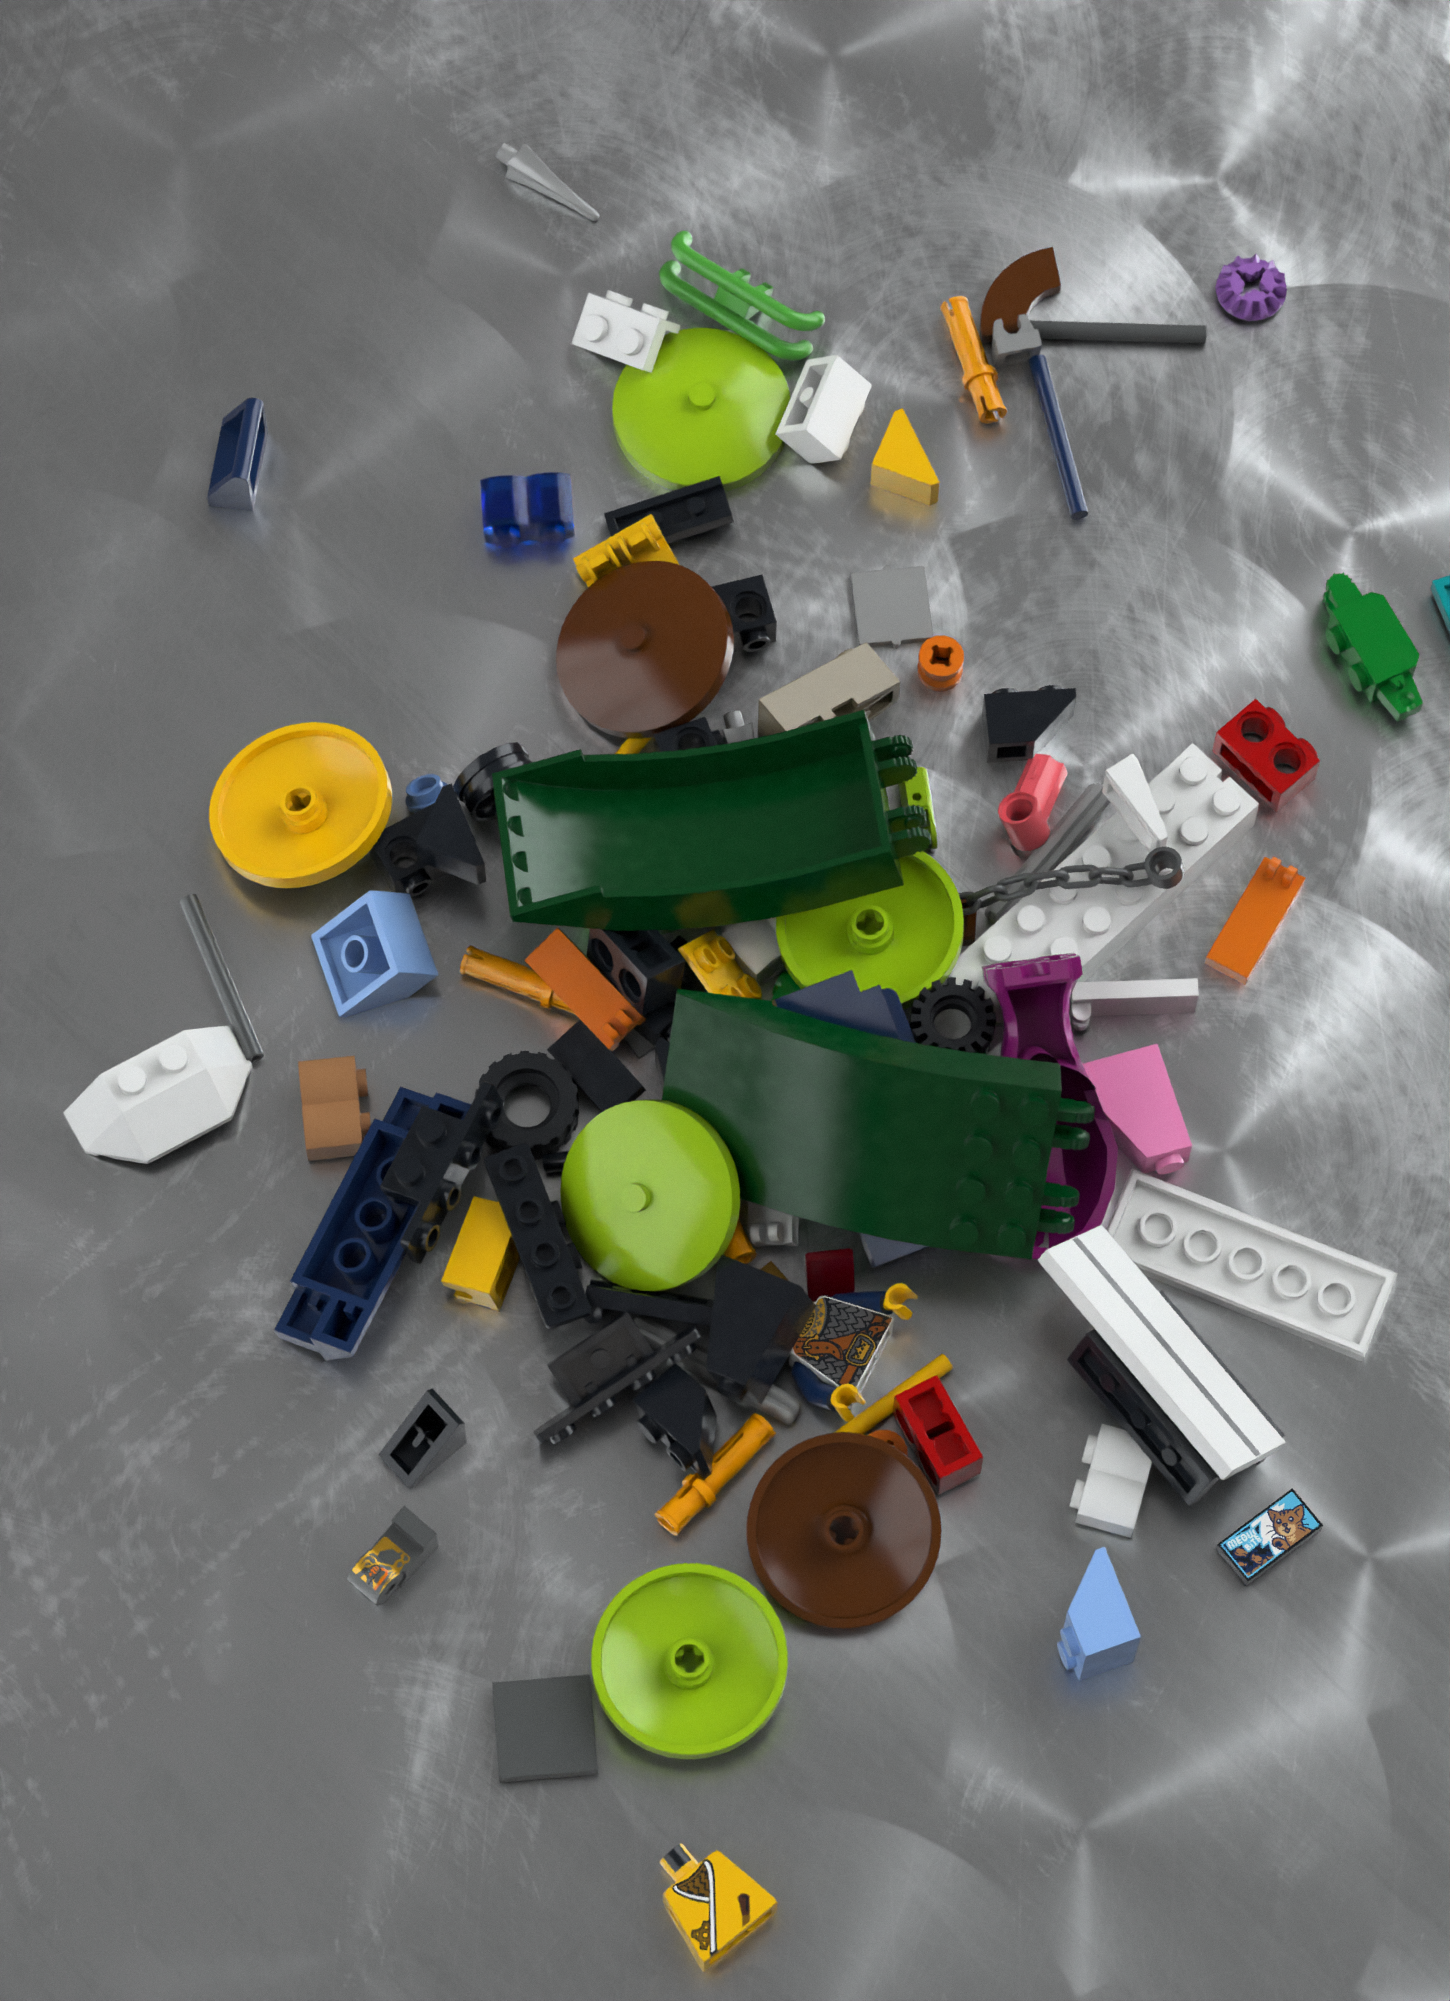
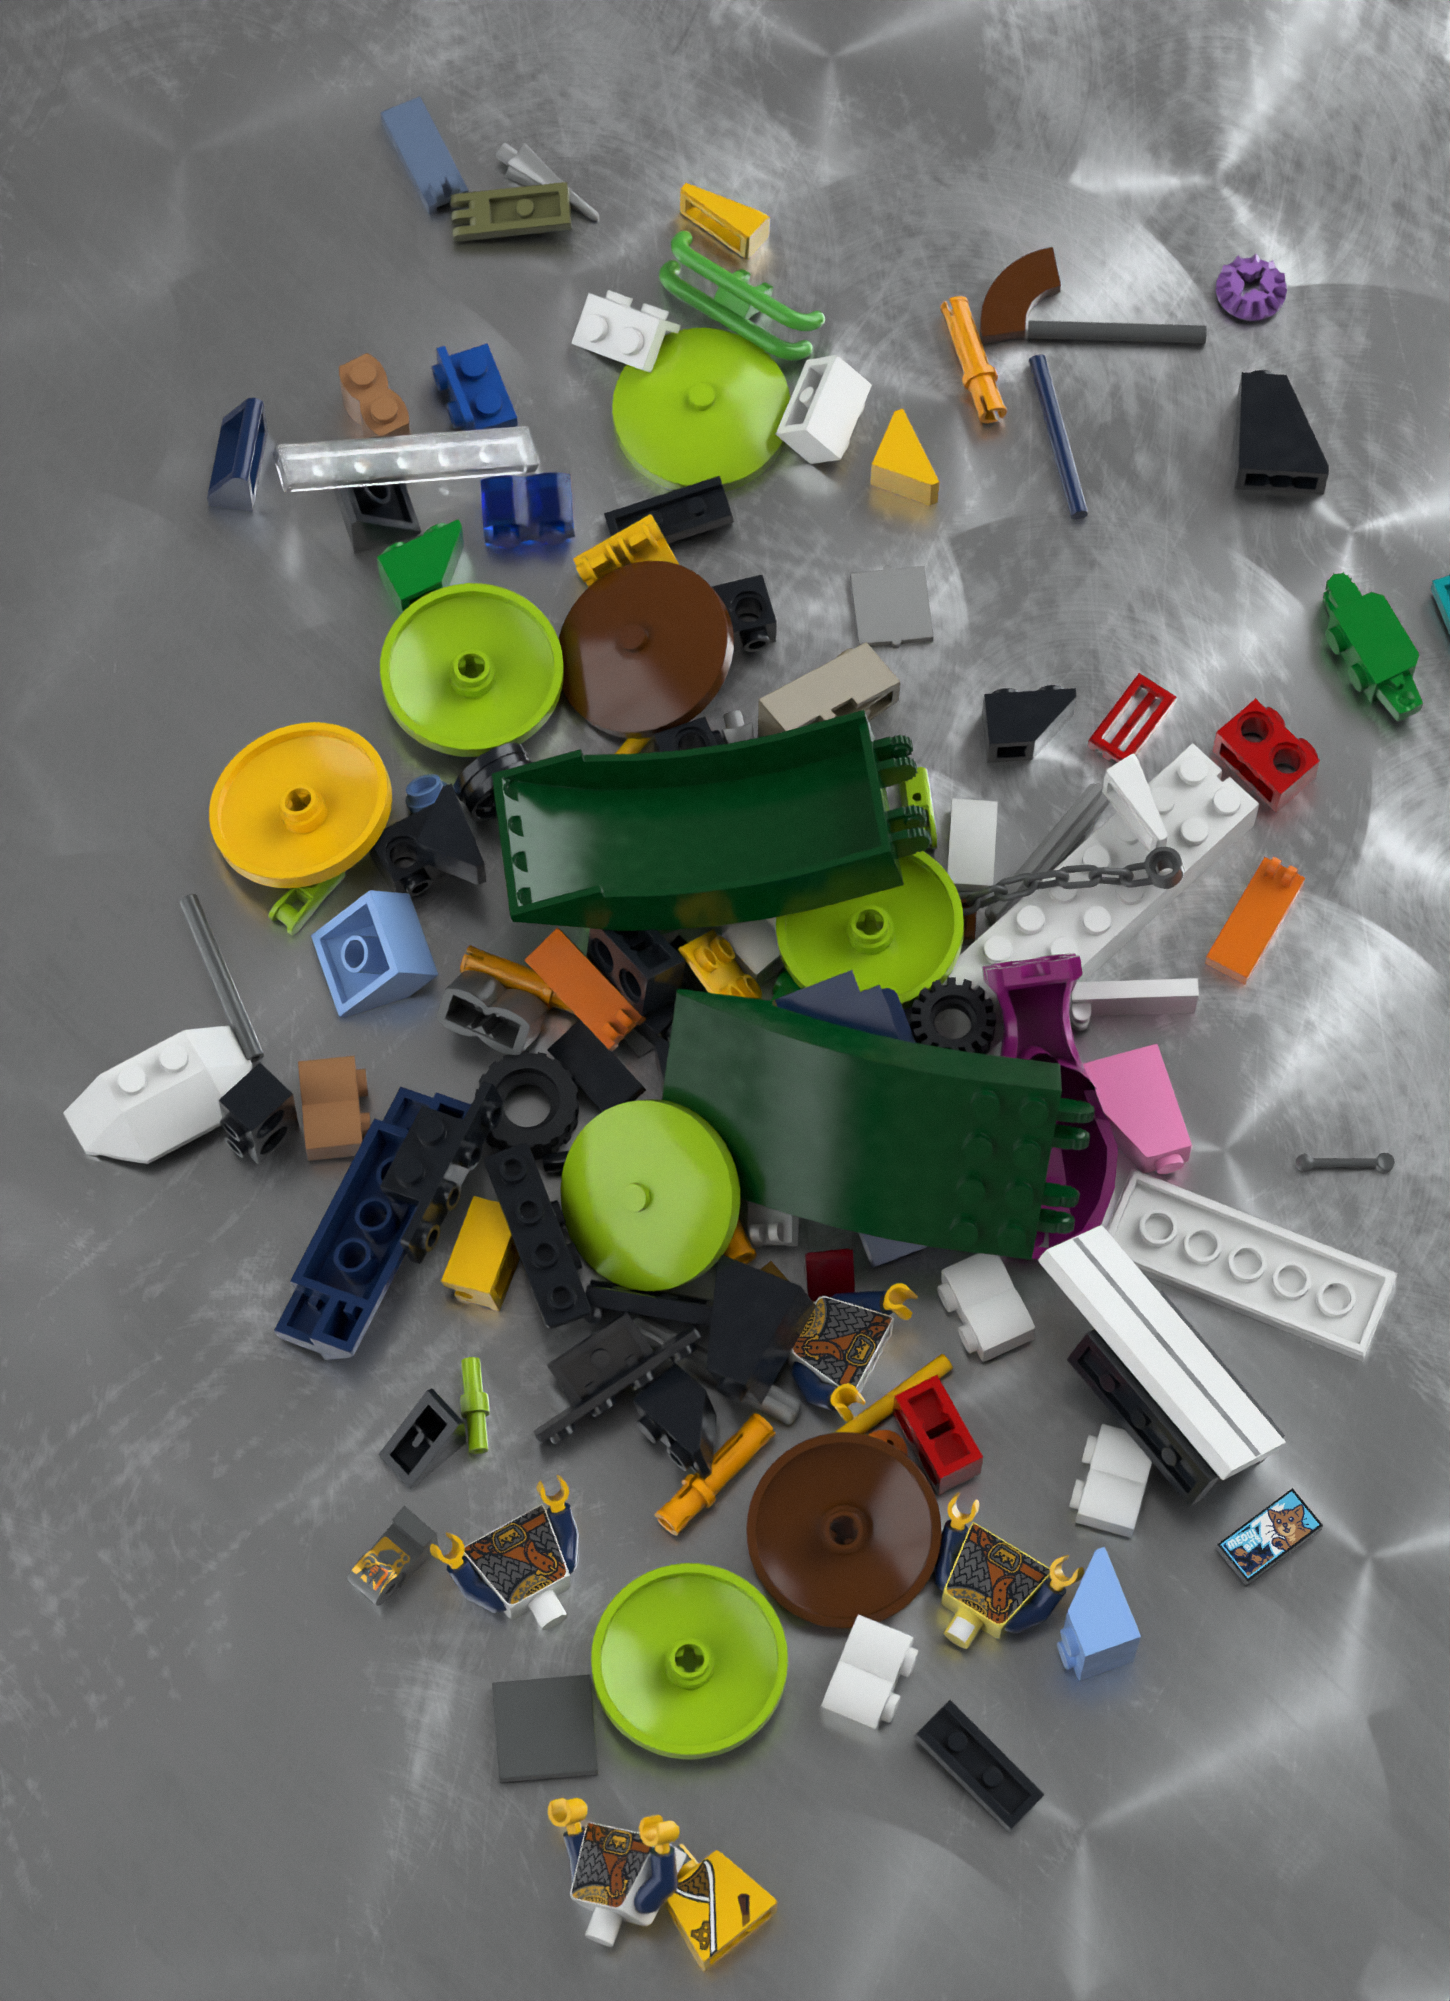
(258, 1114): none -> black brick
(311, 896): none -> lime bar
(370, 400): none -> medium nougat brick
(377, 515): none -> black slope
(405, 458): none -> clear tile
(421, 564): none -> green slope
(423, 153): none -> sand blue hinge
(471, 669): none -> lime dish
(474, 389): none -> blue bracket
(474, 1405): none -> lime bar
(484, 1008): none -> dark grey brick
(511, 211): none -> olive hinge
(520, 1562): none -> torso
(616, 1869): none -> torso
(728, 221): none -> yellow slope
(869, 1672): none -> white brick
(940, 674): orange wheel -> none
(972, 843): none -> white slope
(979, 1765): none -> black hinge
(987, 1305): none -> white brick
(992, 1581): none -> torso
(1014, 348): light grey tile -> none
(1029, 806): coral piece -> none
(1112, 749): none -> red tile
(1275, 438): none -> black slope
(1383, 1162): none -> dark grey hinge

